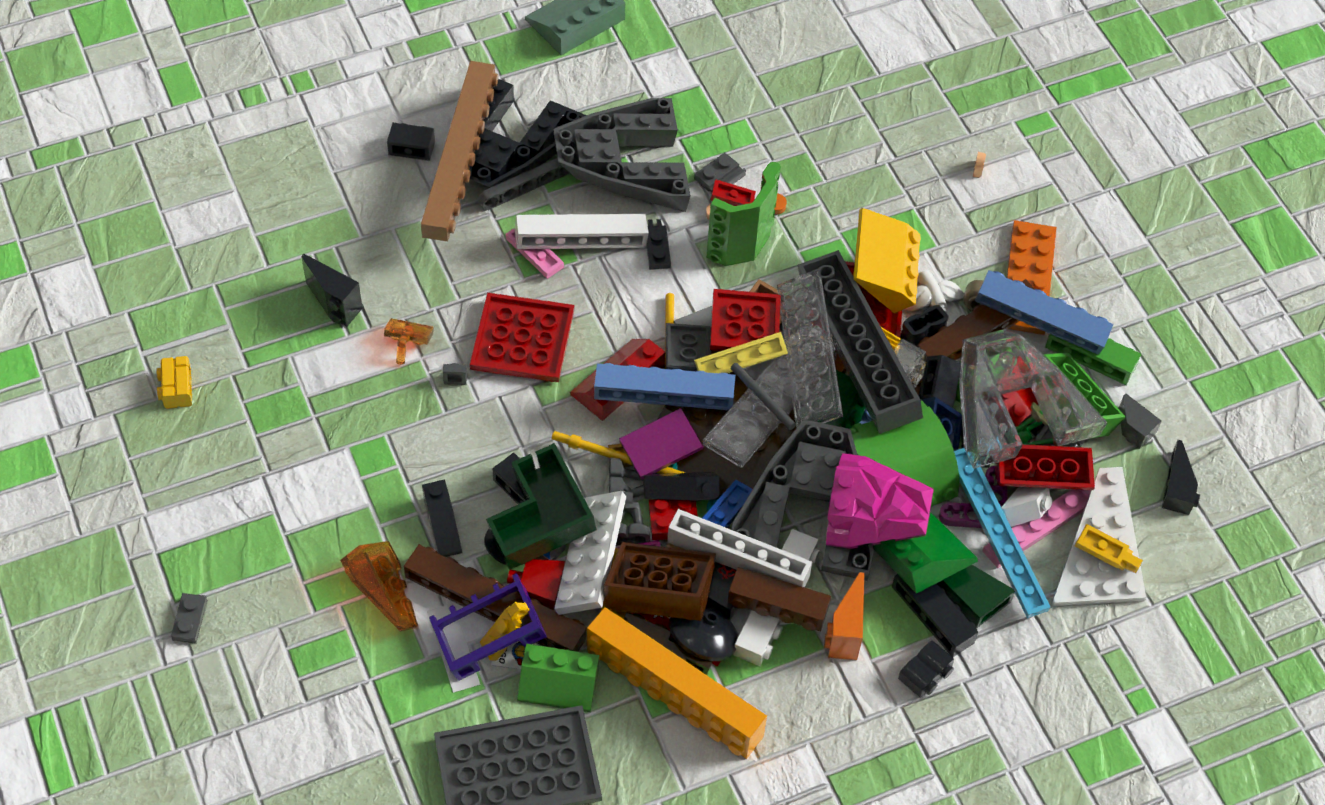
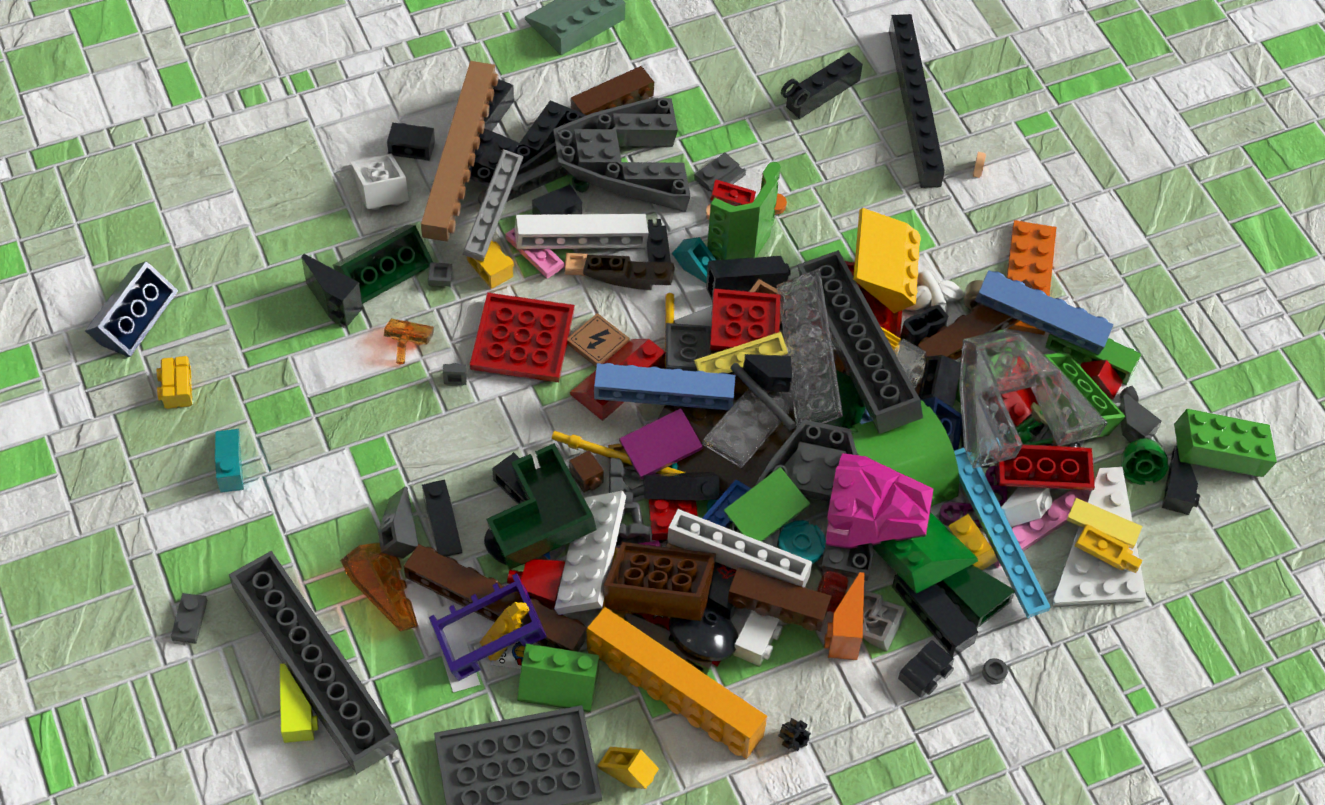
(132, 310): none -> dark blue slope
(228, 460): none -> teal slope
(296, 713): none -> neon yellow slope
(314, 662): none -> dark grey brick
(380, 181): none -> white slope
(386, 262): none -> dark green slope
(397, 527): none -> dark grey slope
(440, 274): none -> dark grey plate
(492, 205): none -> light grey tile
(495, 267): none -> yellow brick
(558, 202): none -> black brick
(575, 263): none -> light nougat tile
(579, 185): none -> dark green hinge
(586, 471): none -> reddish brown brick
(597, 340): none -> medium nougat tile
(619, 91): none -> reddish brown brick
(627, 273): none -> dark brown slope
(629, 766): none -> yellow slope
(694, 257): none -> teal slope
(744, 273): none -> black slope
(767, 506): none -> bright green tile
(769, 371): none -> black slope
(794, 734): none -> black gear
(802, 540): none -> teal tile
(822, 85): none -> black hinge
(834, 585): none -> clear red gear
(881, 620): none -> light grey slope
(916, 101): none -> black brick
(973, 539): none -> yellow brick
(995, 671): none -> dark grey tile
(1104, 376): none -> red slope
(1107, 522): none -> light yellow tile
(1131, 392): none -> dark grey hinge
(1144, 461): none -> green cylinder
(1225, 443): none -> bright green brick

